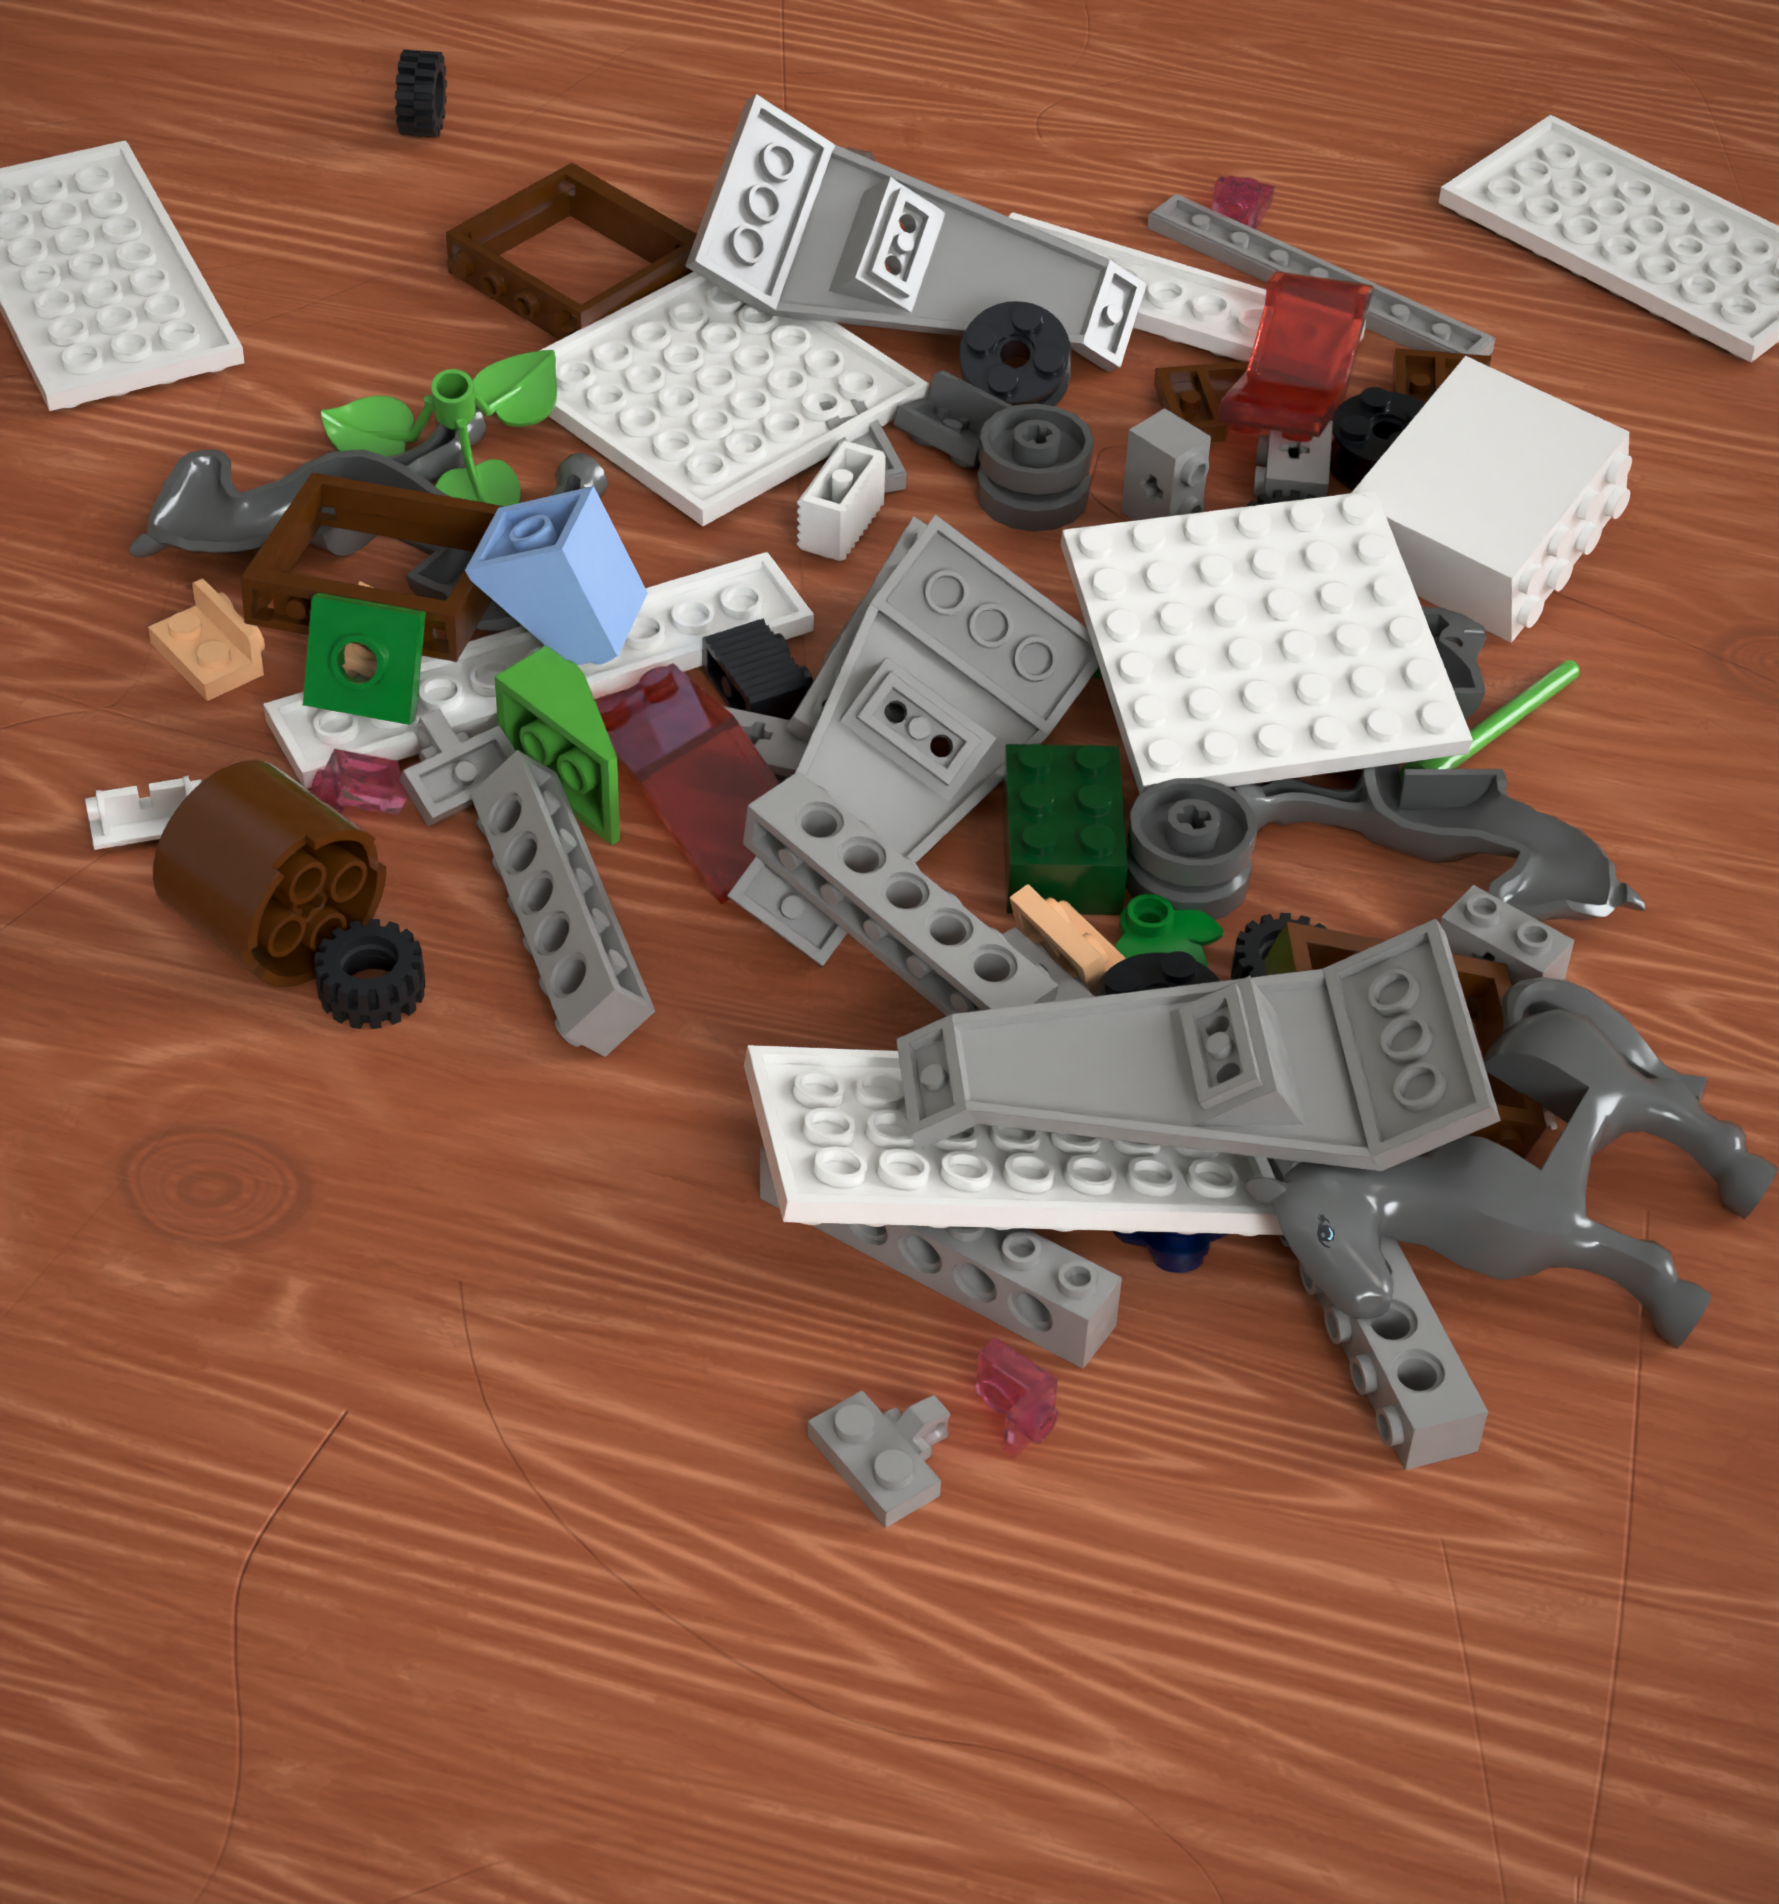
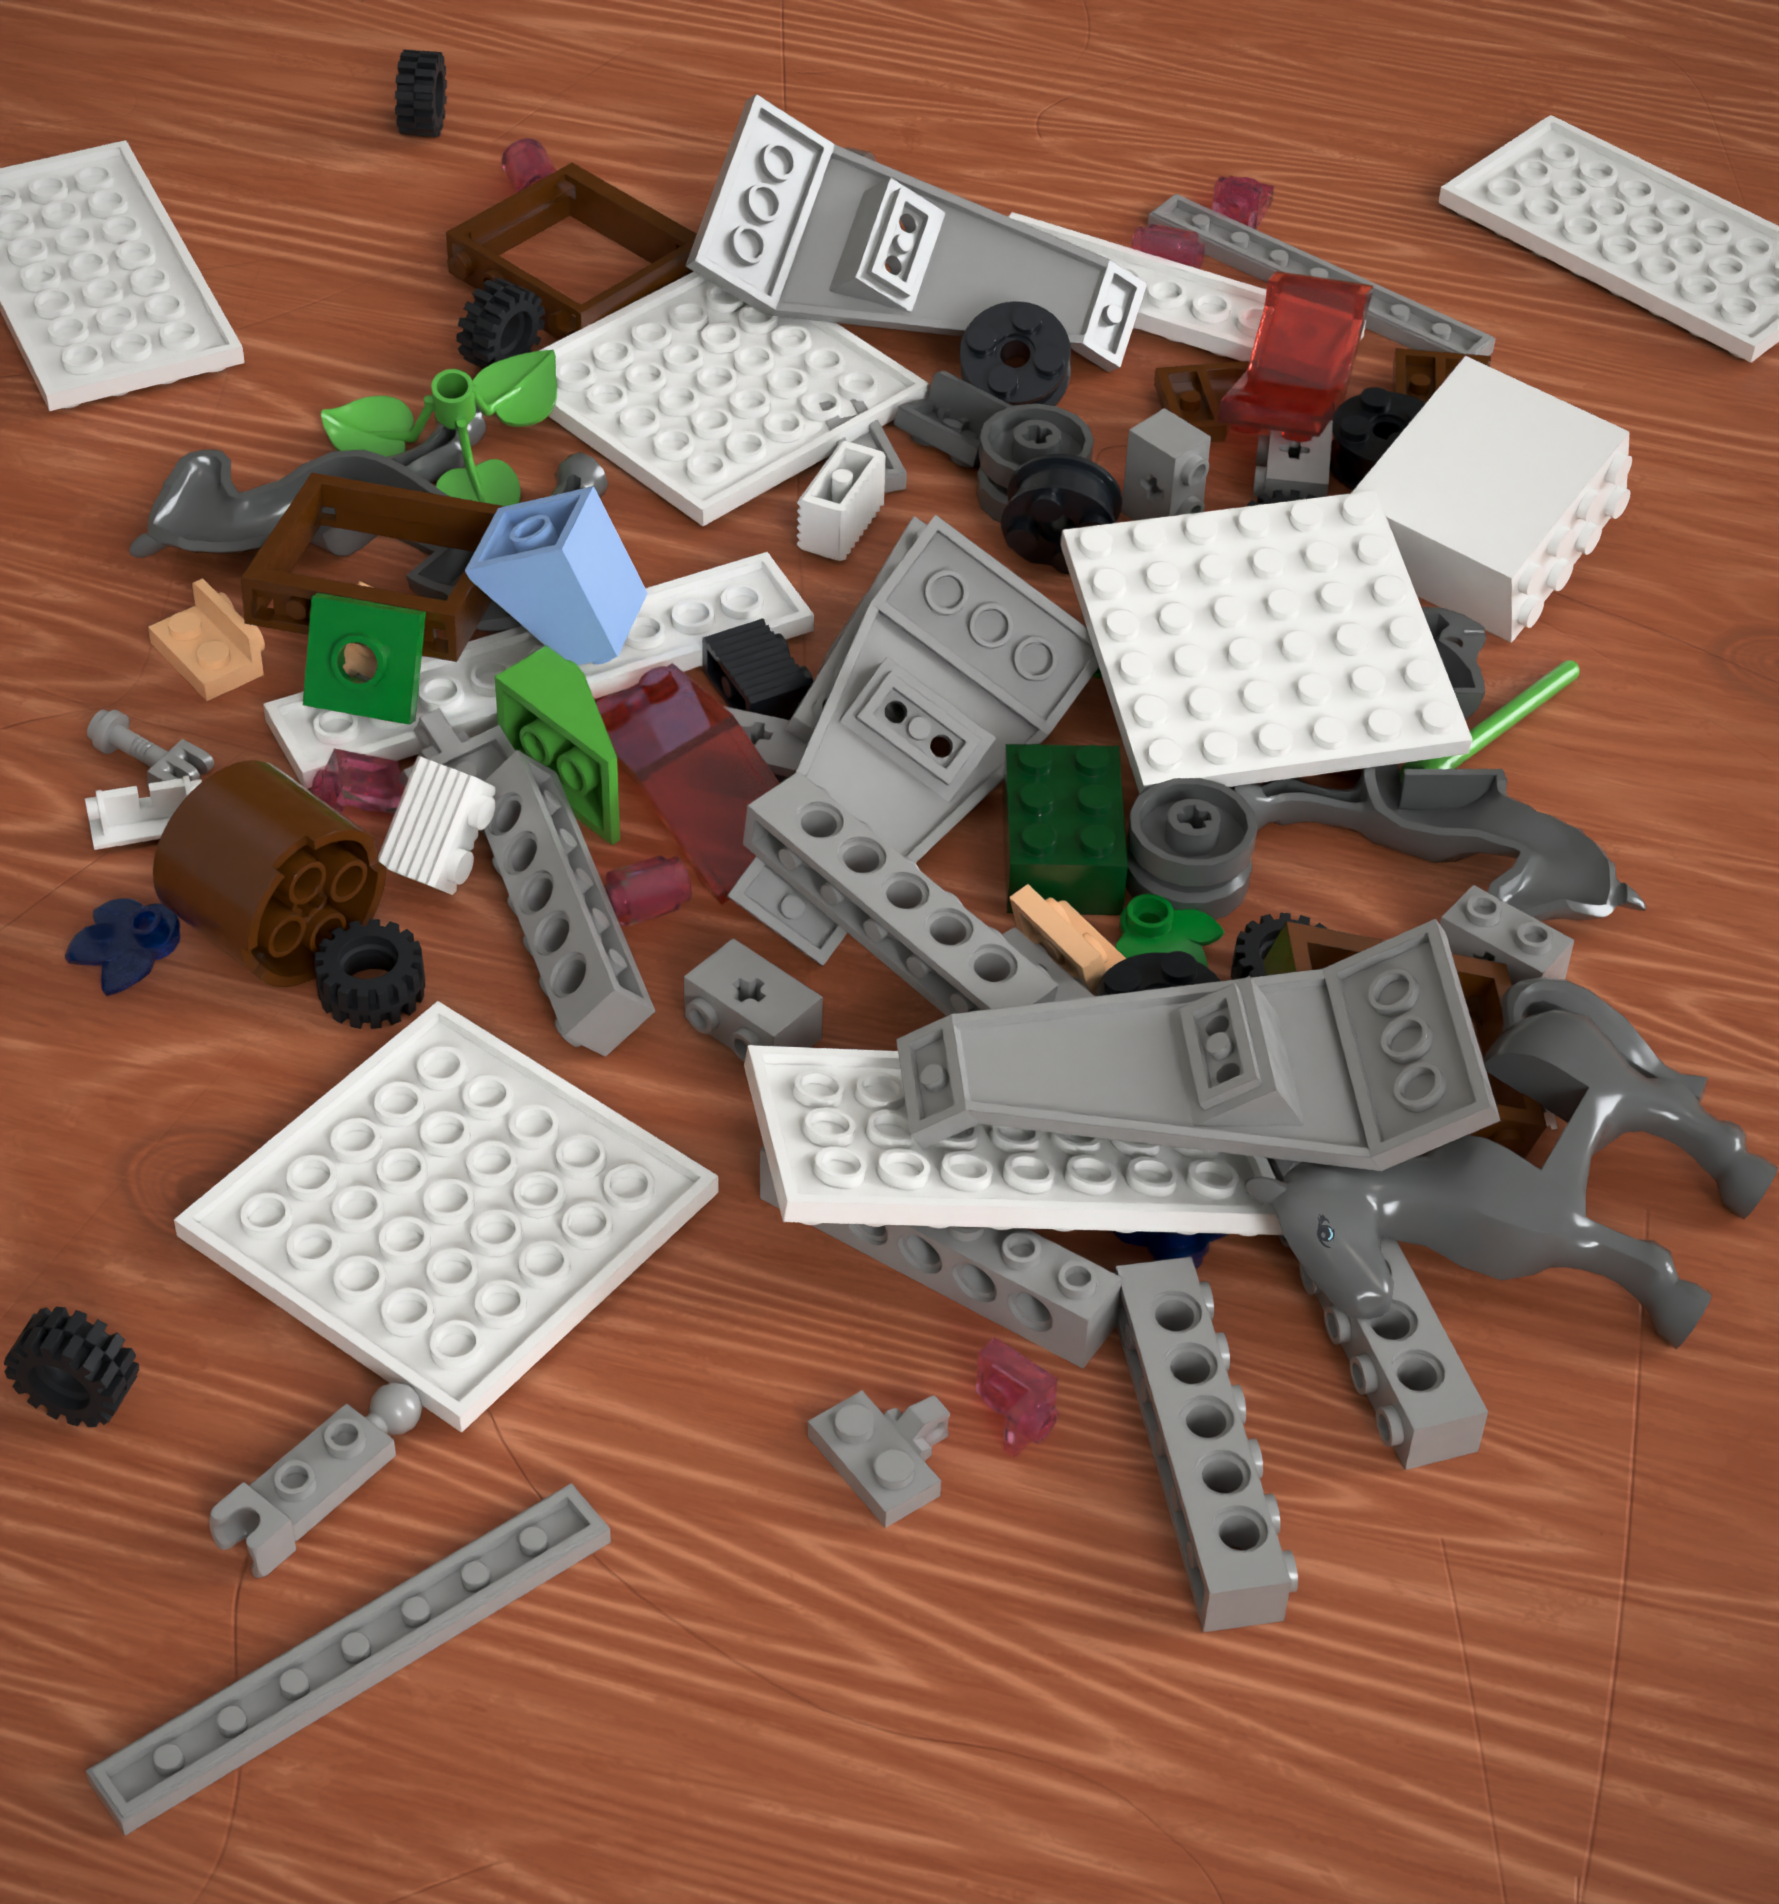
(71, 1366): none -> black tyre
(111, 732): none -> light grey hinge
(125, 941): none -> clear blue plate
(313, 1478): none -> light grey plate
(345, 1659): none -> light grey tile
(437, 825): none -> white brick
(448, 1212): none -> white plate
(499, 323): none -> black tyre
(526, 163): none -> clear pink brick
(648, 889): none -> clear pink brick
(750, 1002): none -> light grey brick
(1054, 496): none -> black wheel
(1170, 243): none -> clear pink brick
(1187, 1396): none -> light grey brick

